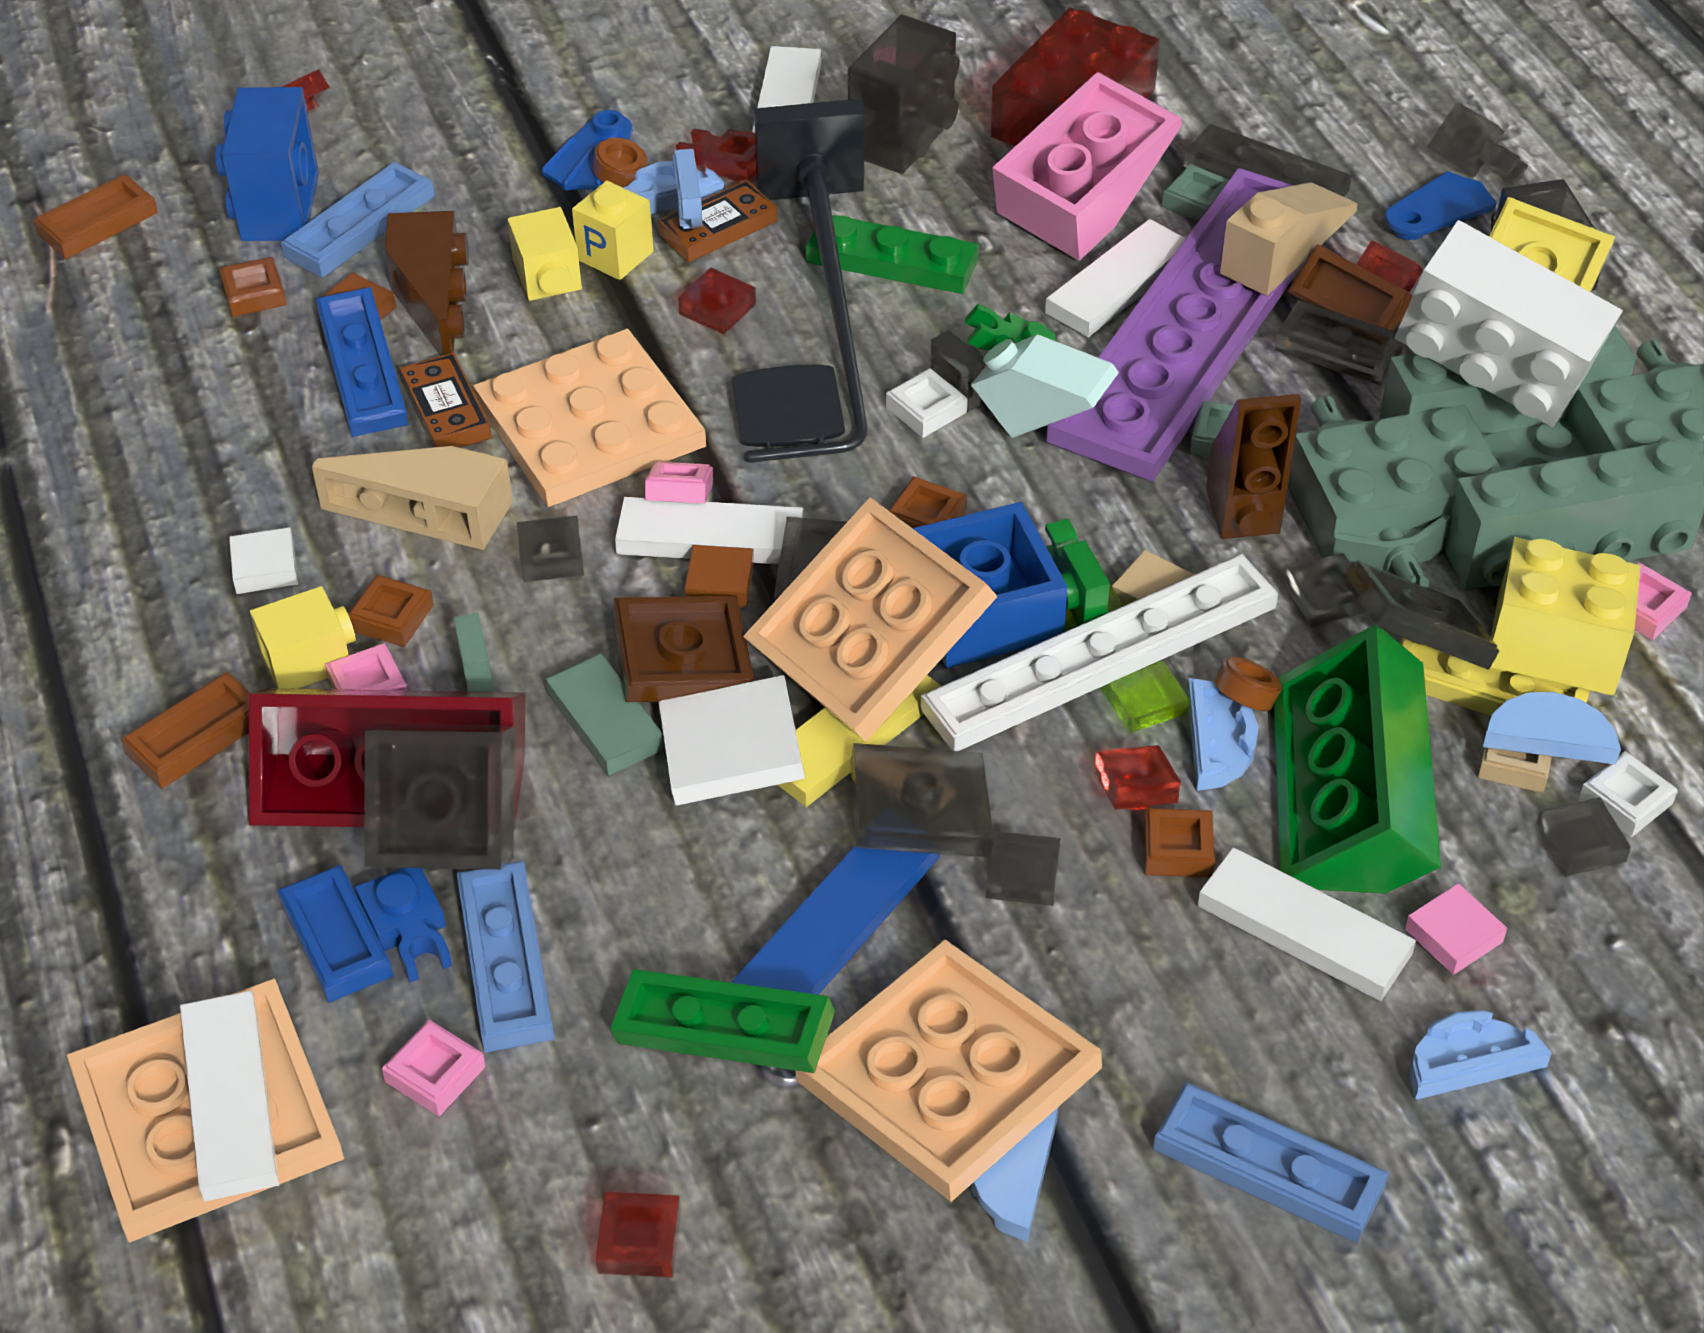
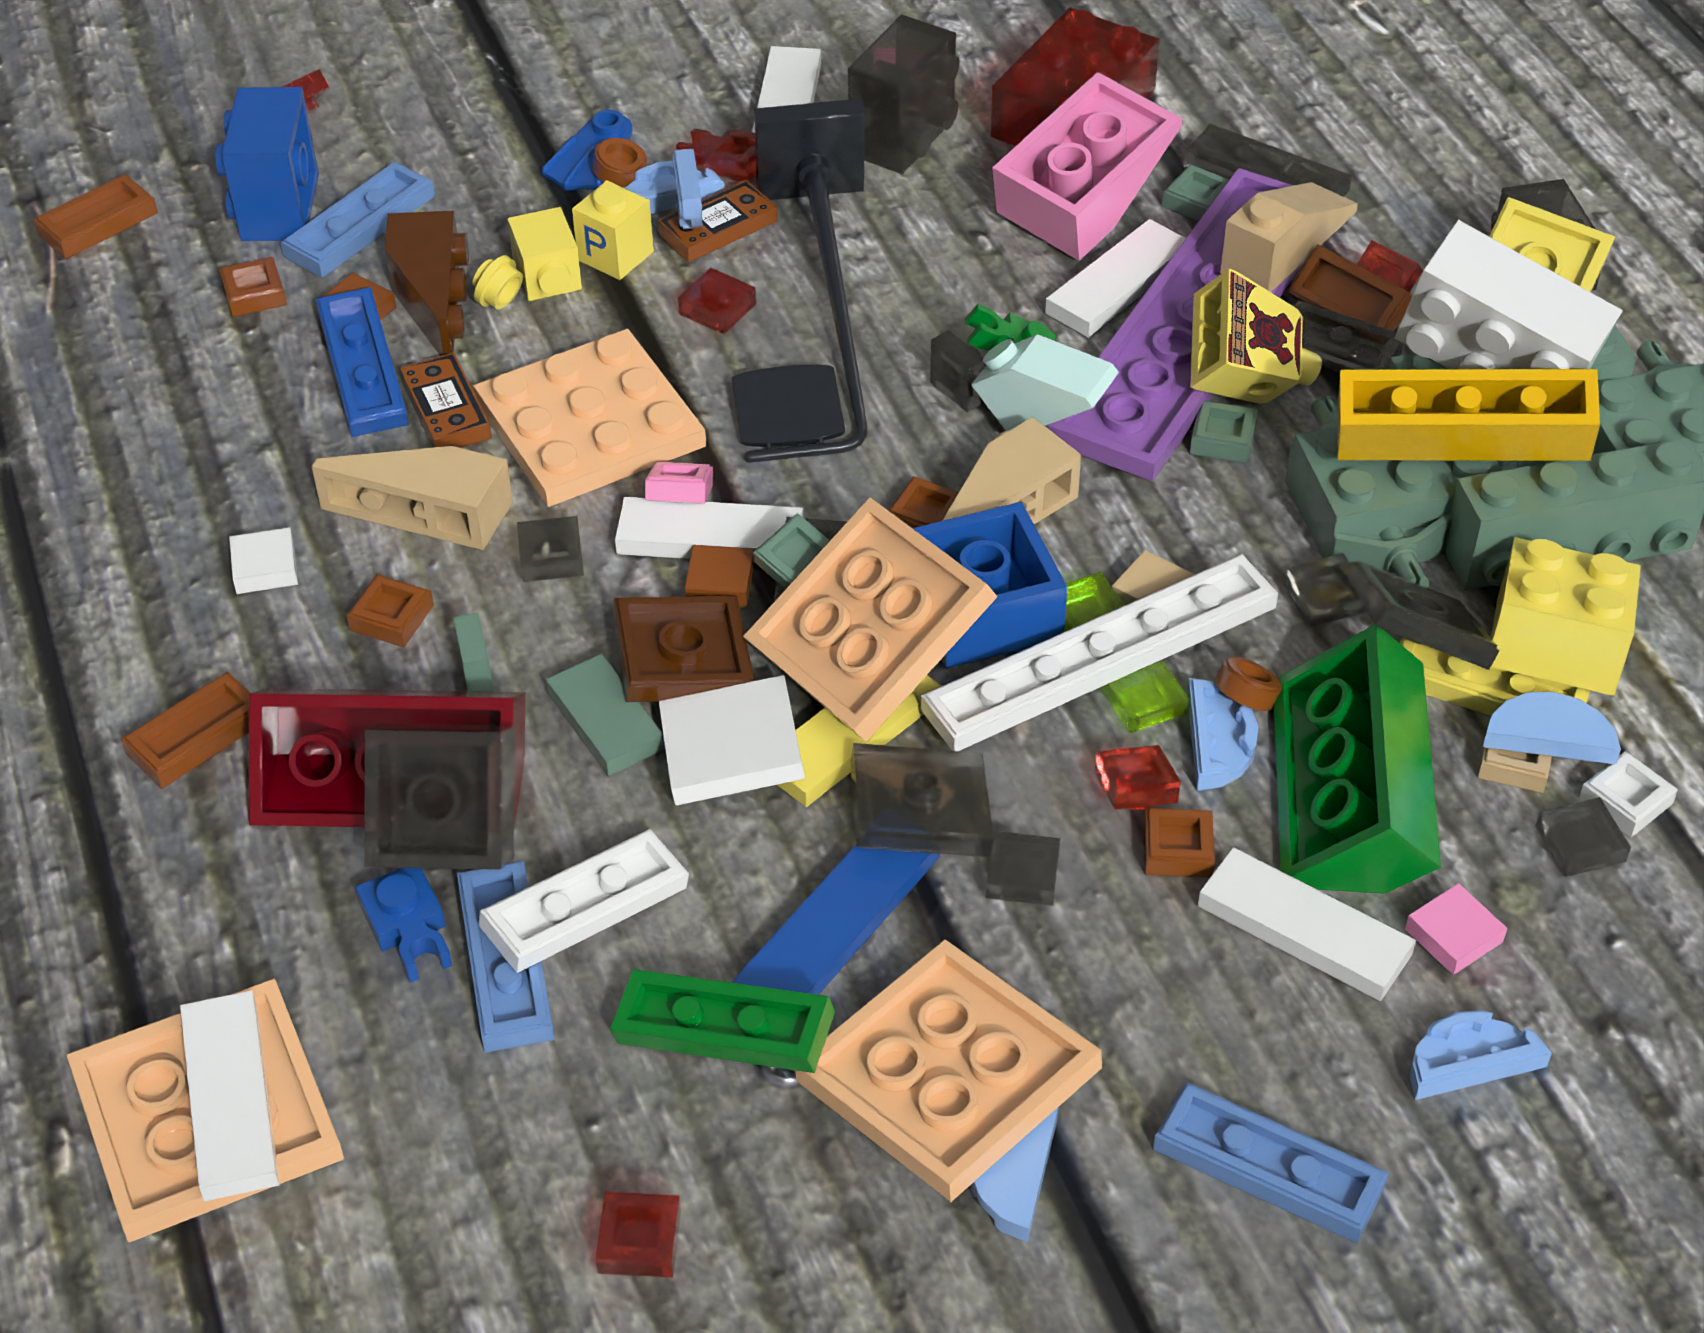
(301, 637): light yellow brick -> none
(335, 933): blue tile -> none
(366, 671): bright pink tile -> none
(433, 1067): bright pink tile -> none
(497, 282): none -> light yellow plate
(583, 900): none -> white tile
(790, 550): none -> sand green tile
(900, 254): green plate -> none
(926, 402): white tile -> none
(1024, 467): none -> tan slope
(1080, 570): green plate -> none
(1247, 342): none -> light yellow torso
(1253, 465): reddish brown slope -> none
(1439, 206): blue piece -> none
(1468, 414): none -> yellow brick
(1471, 141): clear smoke plate -> none
(1658, 602): bright pink tile -> none

